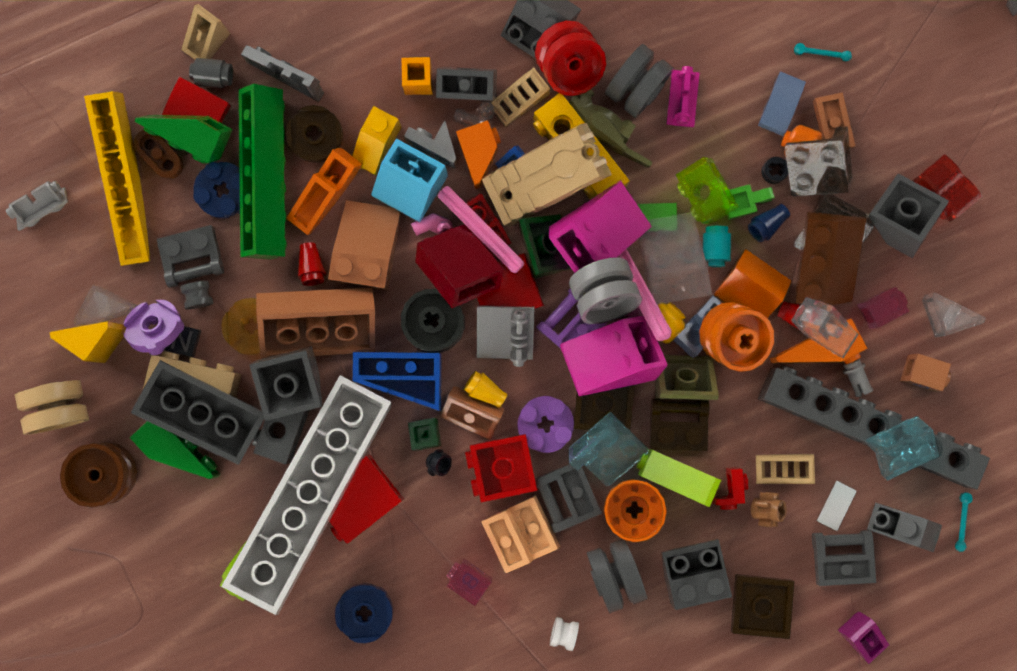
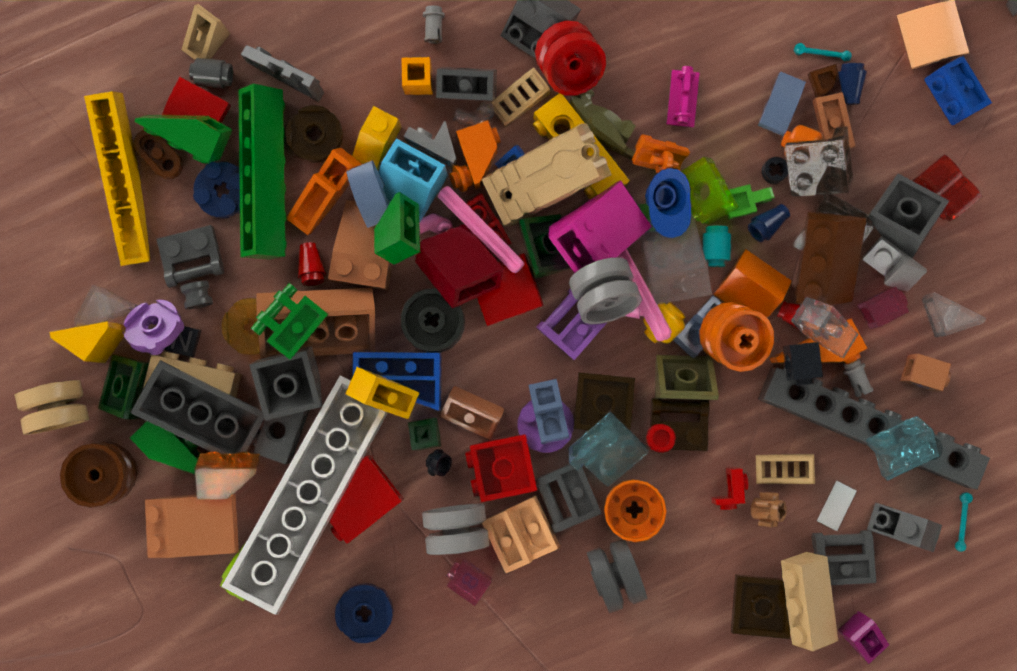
(49, 199): light grey hinge -> none
(123, 386): none -> dark green slope
(190, 526): none -> nougat slope
(223, 474): none -> clear orange slope
(296, 327): none -> green plate
(368, 192): none -> sand blue slope
(382, 393): none -> yellow slope
(398, 230): none -> green slope
(433, 24): none -> light grey pin
(455, 534): none -> light grey wheel
(460, 177): none -> orange plate
(484, 389): yellow cone -> none
(505, 333): light grey hinge -> none
(548, 411): none -> sand blue slope
(564, 634): white wheel -> none
(614, 356): dark pink slope -> none
(637, 79): dark grey wheel -> none
(659, 154): none -> orange hips
(660, 438): none -> red tile
(669, 202): none -> blue piece
(678, 477): lime slope -> none
(695, 574): dark grey slope -> none
(802, 362): none -> black brick
(809, 601): none -> tan brick
(823, 79): none -> reddish brown tile
(852, 81): none -> dark blue cone
(894, 264): none -> light grey slope
(933, 34): none -> light nougat slope
(957, 90): none -> blue bracket

